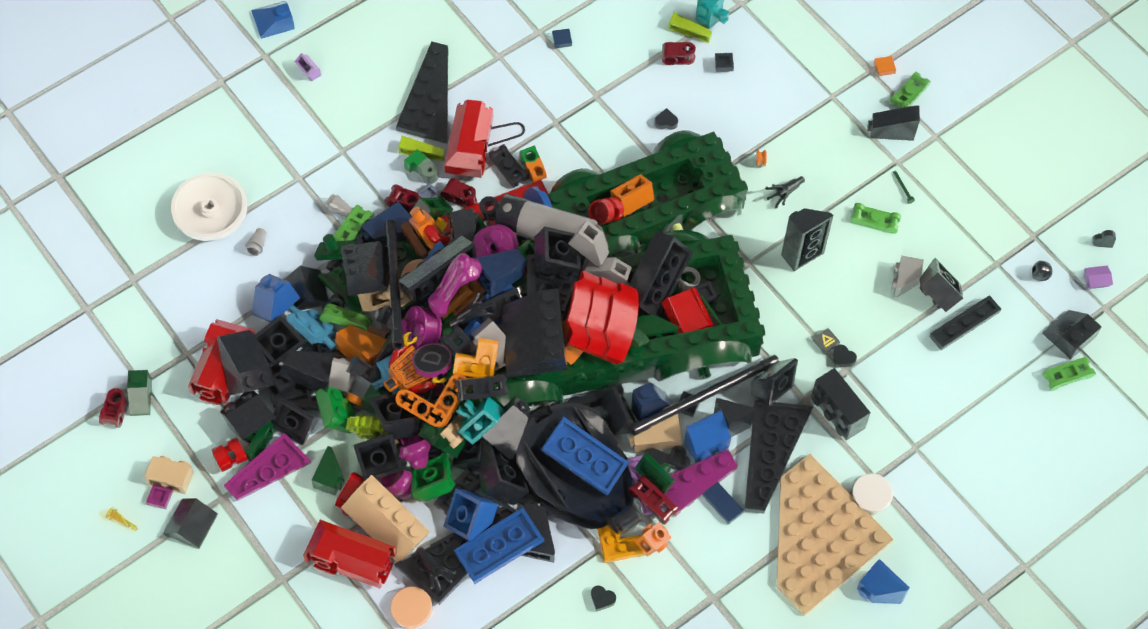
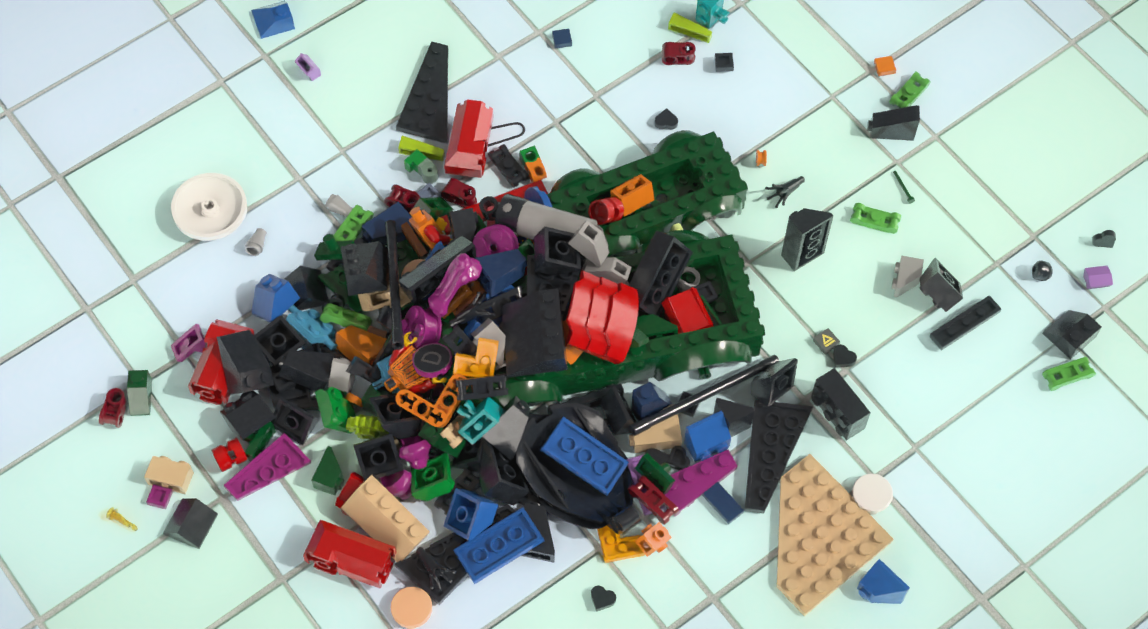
(188, 343): none -> magenta slope

